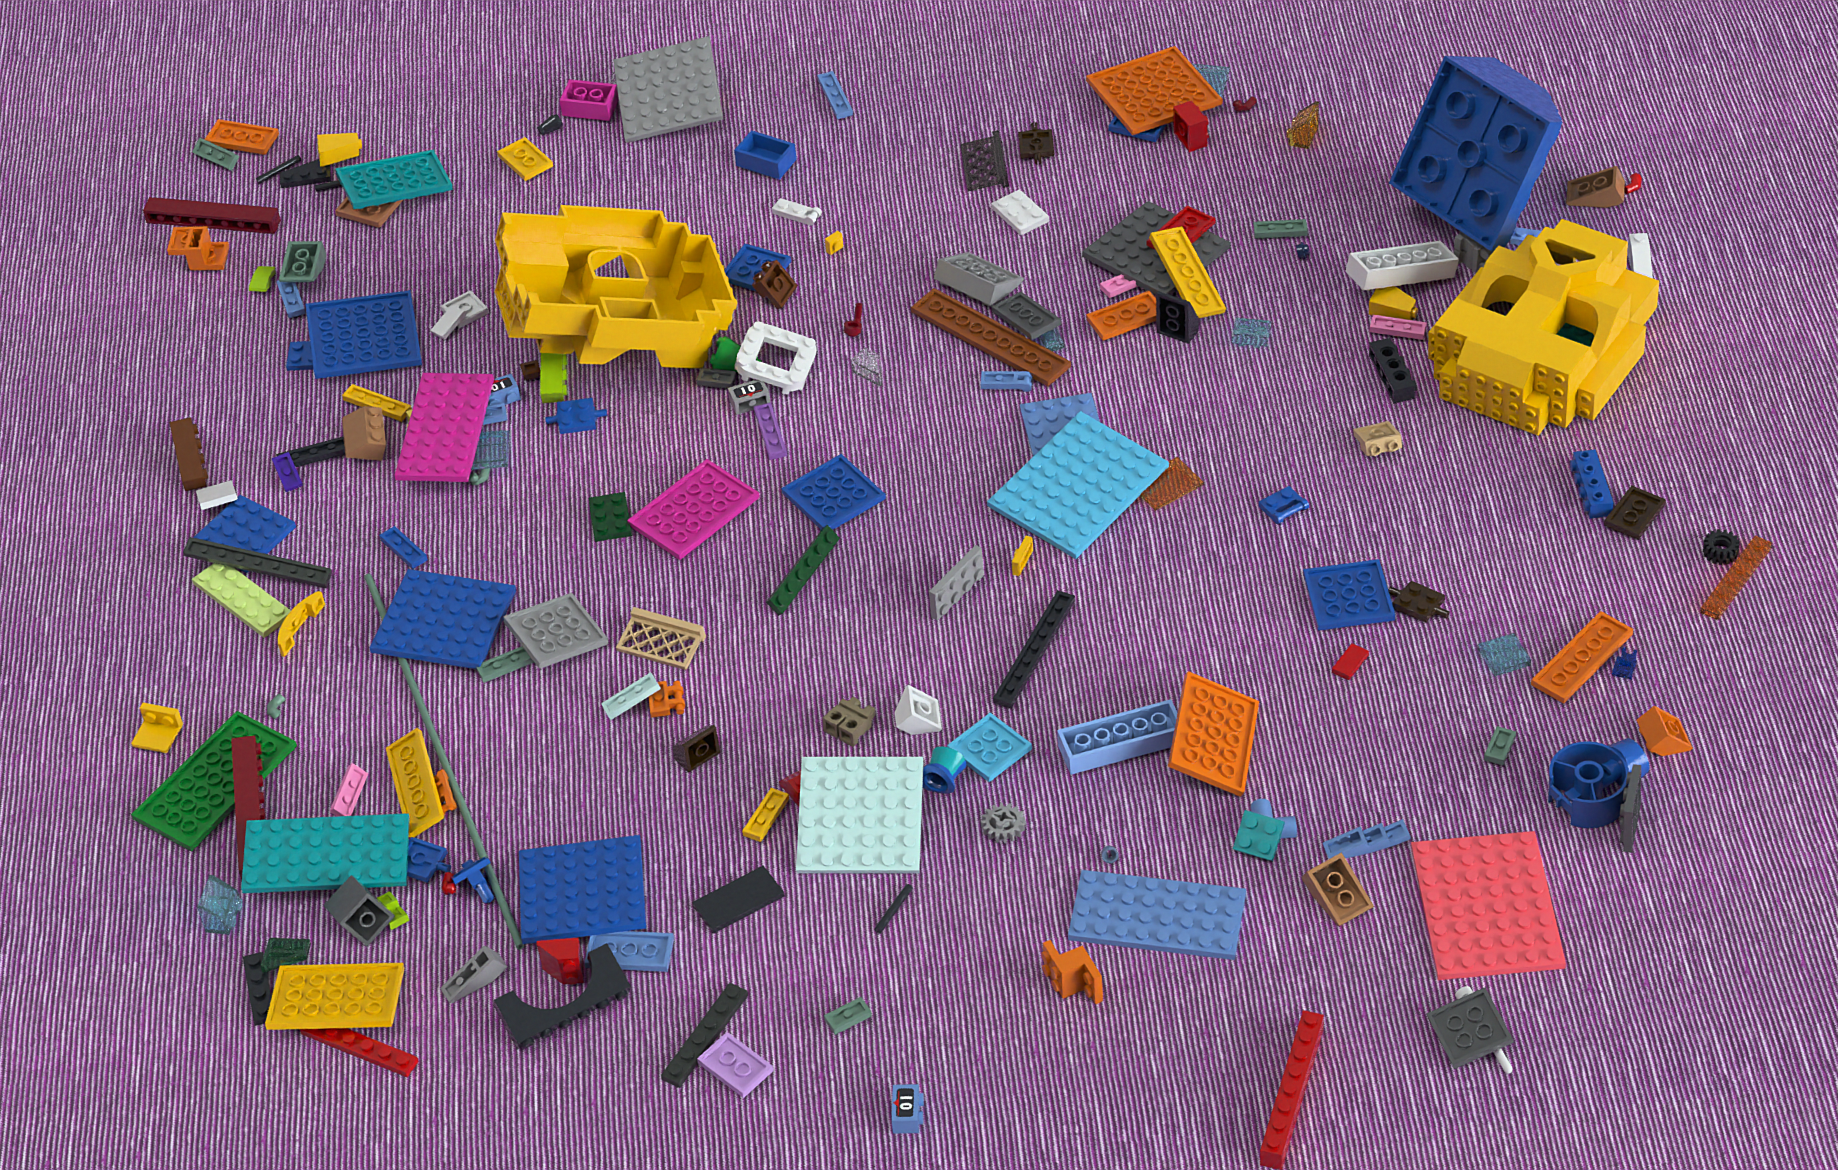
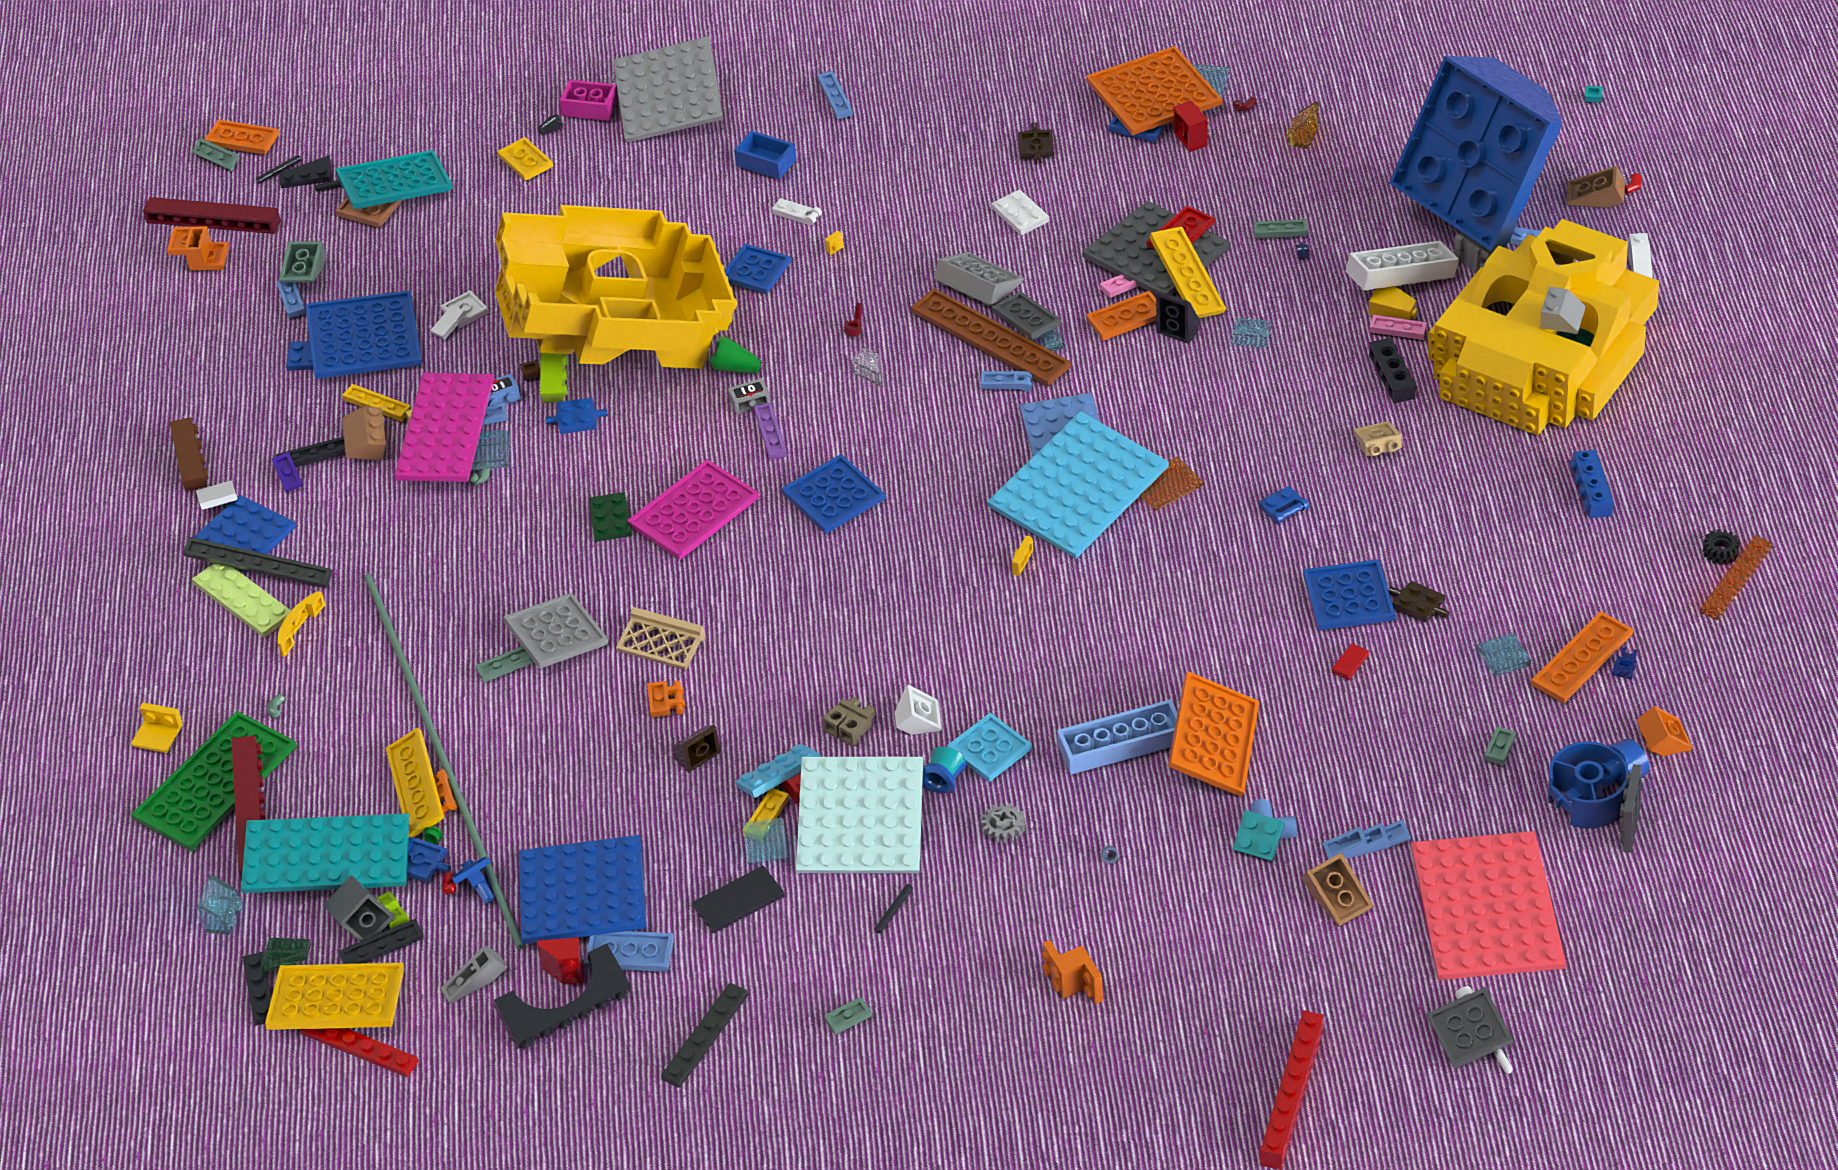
(262, 278): lime slope -> none
(337, 147): yellow slope -> none
(349, 791): bright pink plate -> none
(382, 943): none -> black tile
(403, 547): blue plate -> none
(432, 835): none -> green plate
(443, 619): blue plate -> none
(630, 696): light aqua plate -> none
(716, 378): dark grey plate -> none
(735, 1064): lavender plate -> none
(765, 840): none -> clear light blue plate
(774, 283): reddish brown plate -> none
(775, 772): none -> medium azure plate
(788, 380): white plate -> none
(802, 570): dark green plate -> none
(906, 1108): medium blue brick -> none
(956, 583): light grey plate -> none
(997, 160): clear smoke fence -> none
(1034, 649): black plate -> none
(1157, 914): medium blue plate -> none
(1561, 311): none -> light grey slope
(1593, 94): none -> teal plate
(1635, 512): dark brown plate -> none

